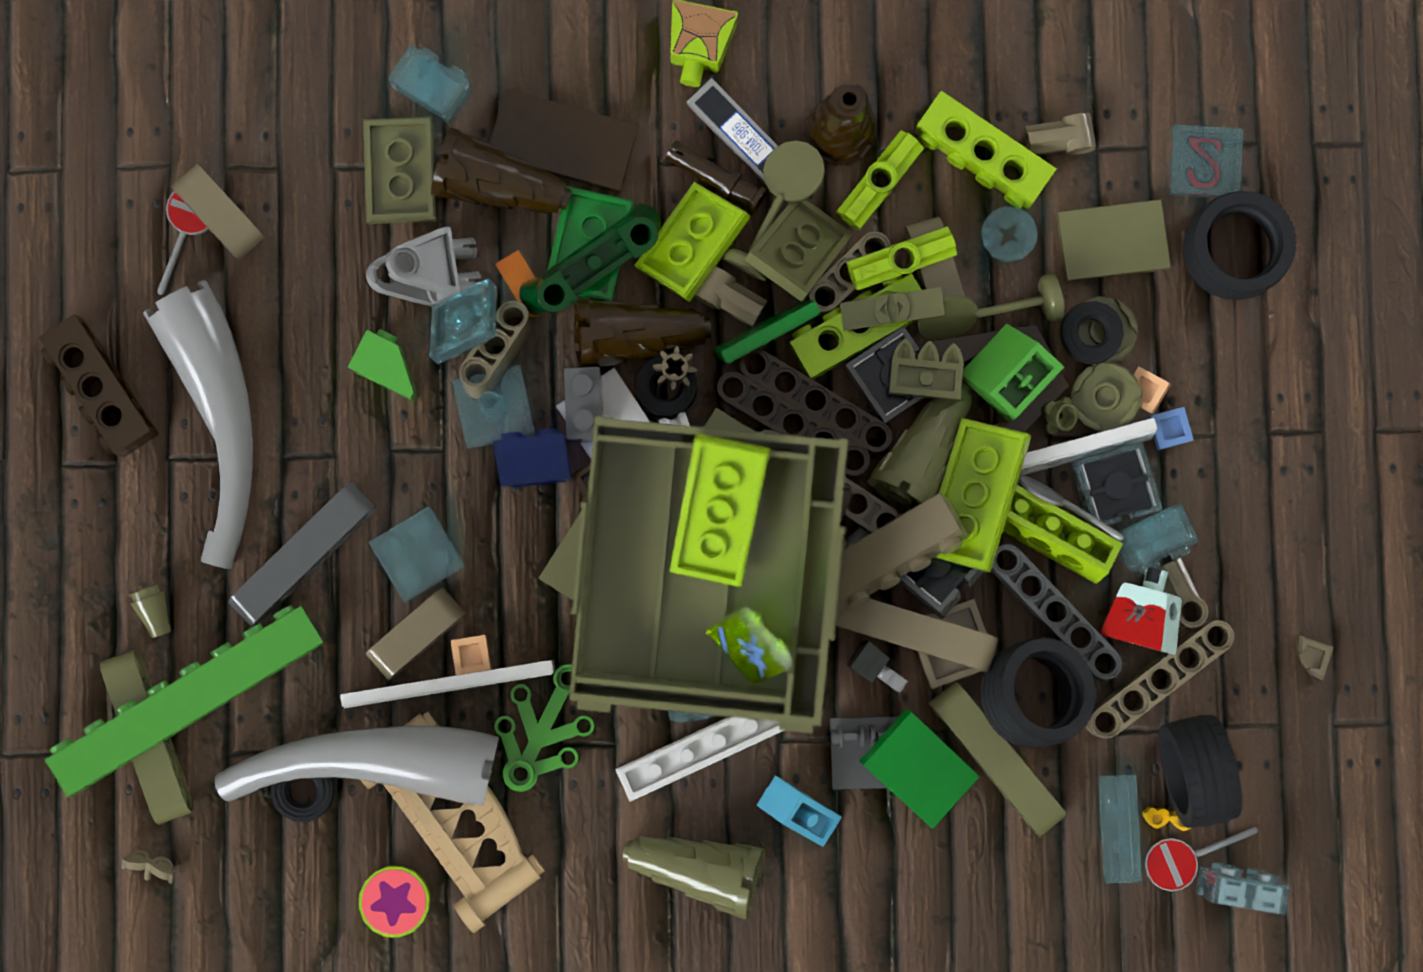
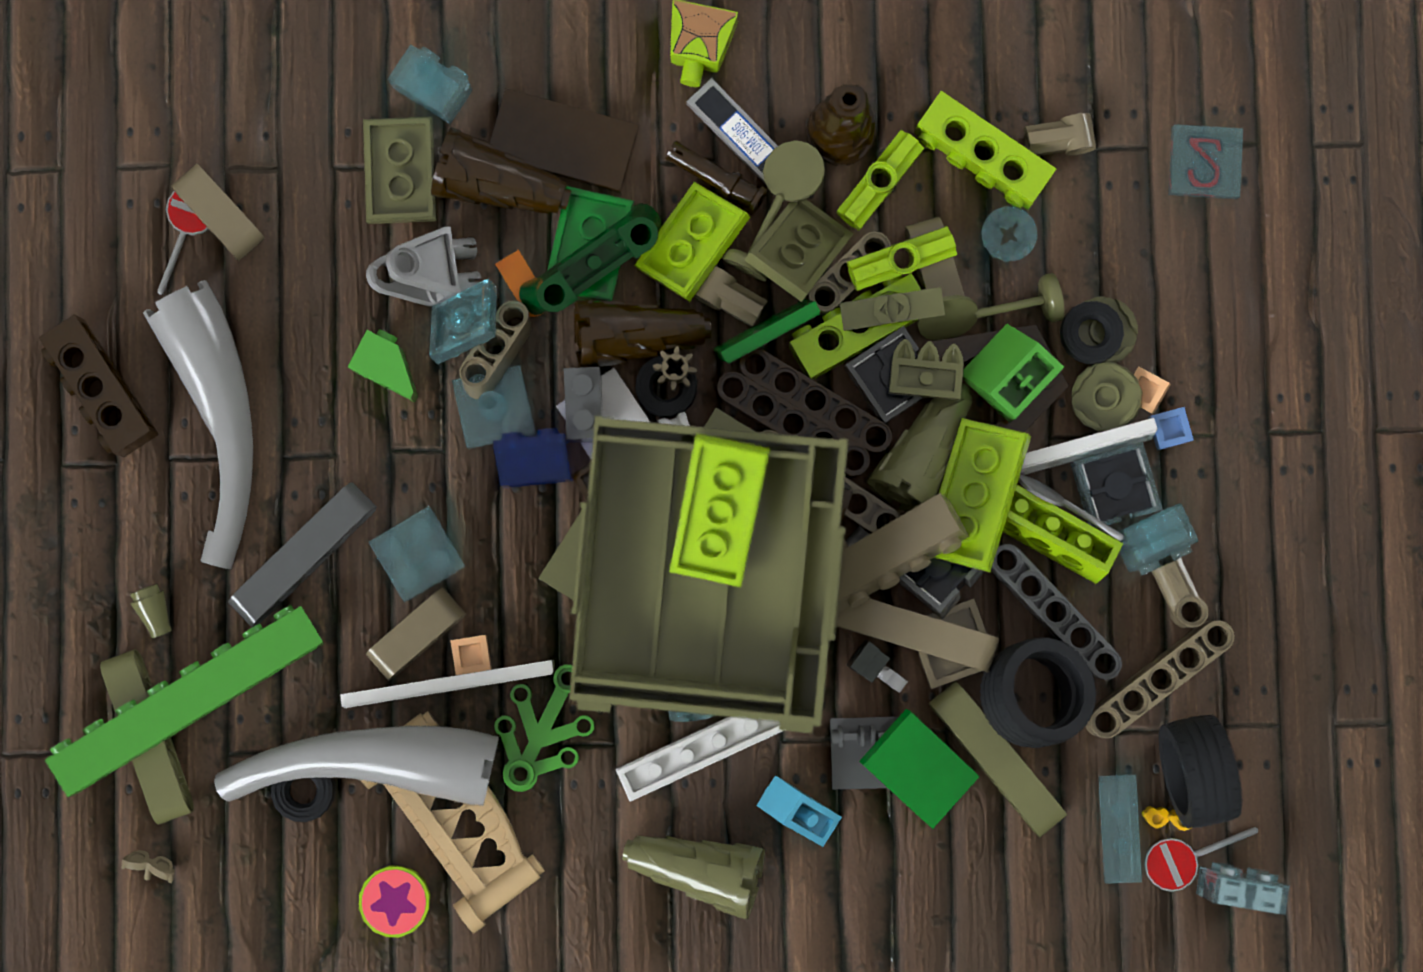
(750, 645): clear neon green tile -> none
(1060, 415): olive plate -> none
(1113, 240): olive tile -> none
(1145, 614): torso -> none
(1278, 231): black tyre -> none
(1313, 656): dark tan tile -> none

